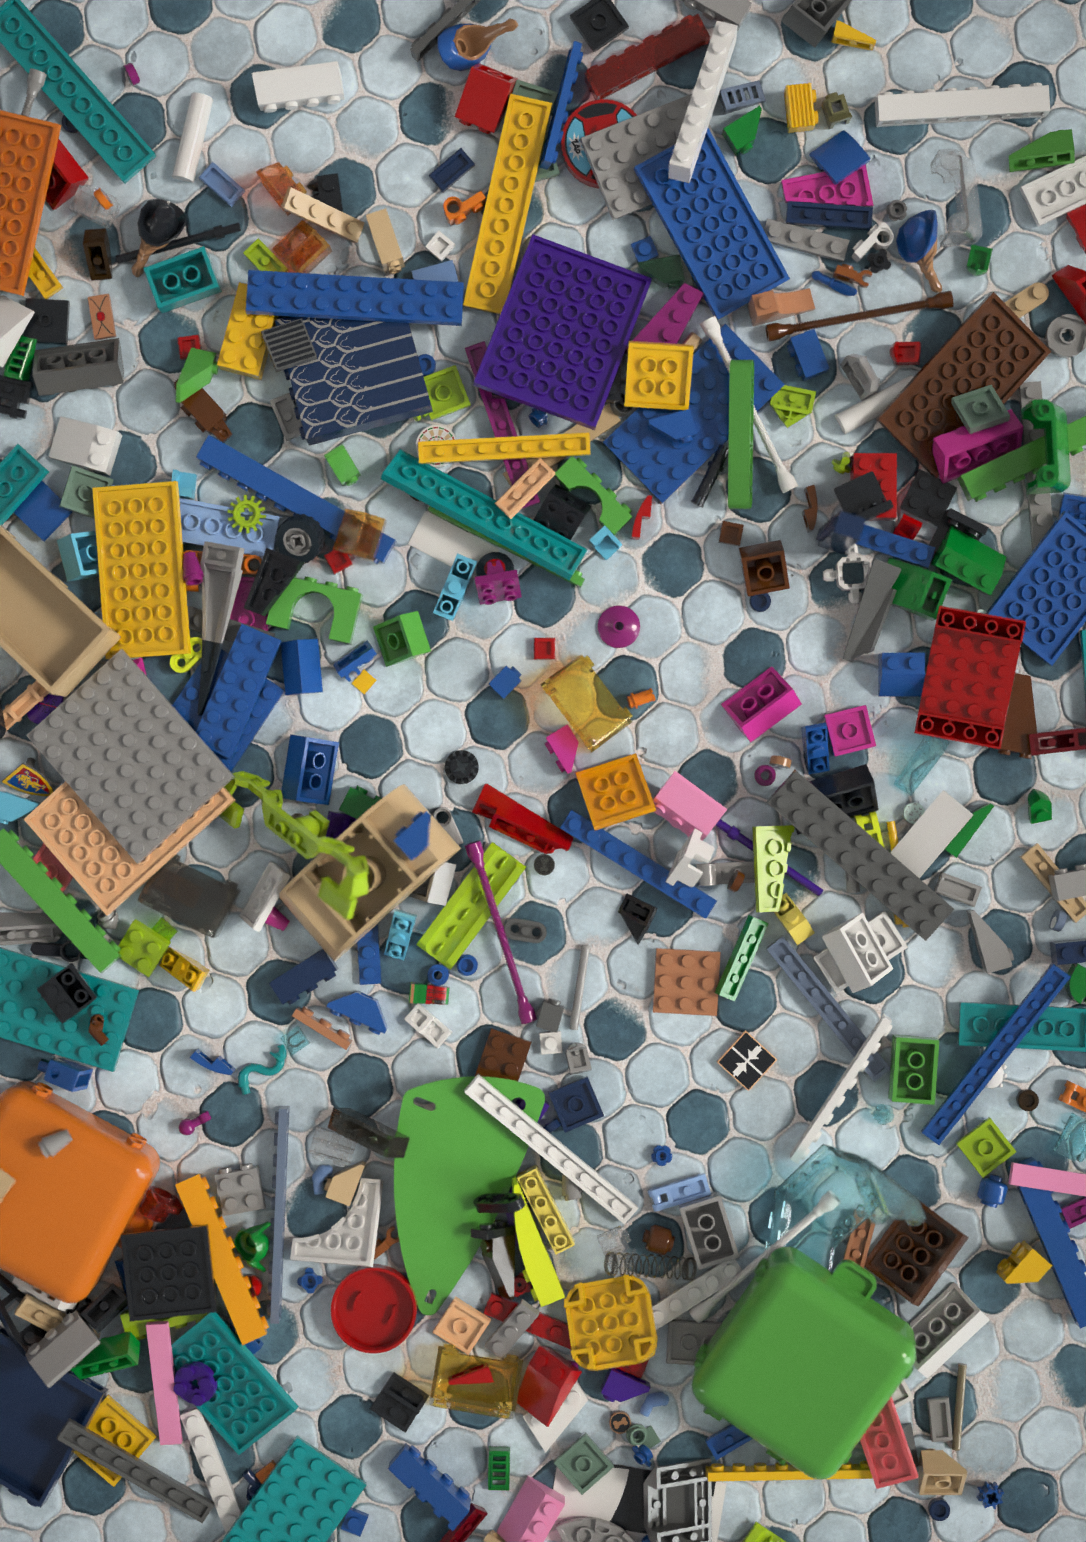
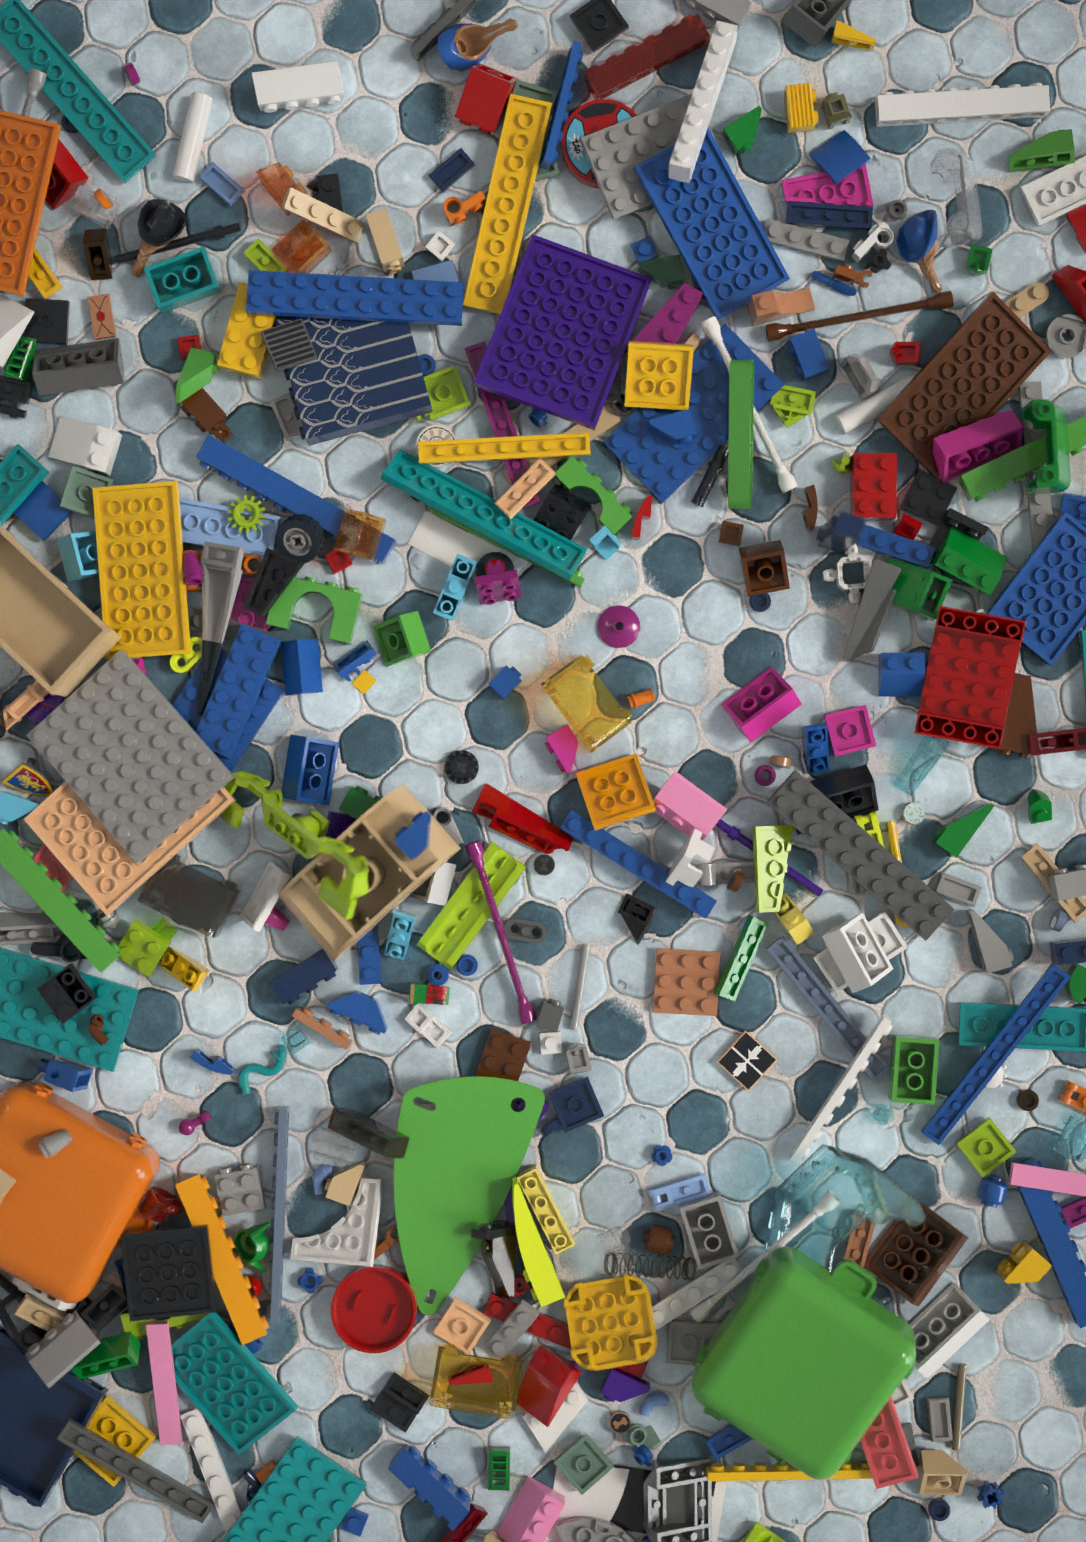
(186, 484): medium azure panel -> none
(190, 1392): dark purple plate -> none
(343, 466): bright green slope -> none
(499, 1203): black beam -> none
(544, 648): red tile -> none
(551, 1149): white plate -> none
(570, 1189): light grey cone -> none
(728, 107): sand blue slope -> none
(863, 497): black bracket -> none
(931, 833): white sticker -> none
(980, 409): sand green plate -> none

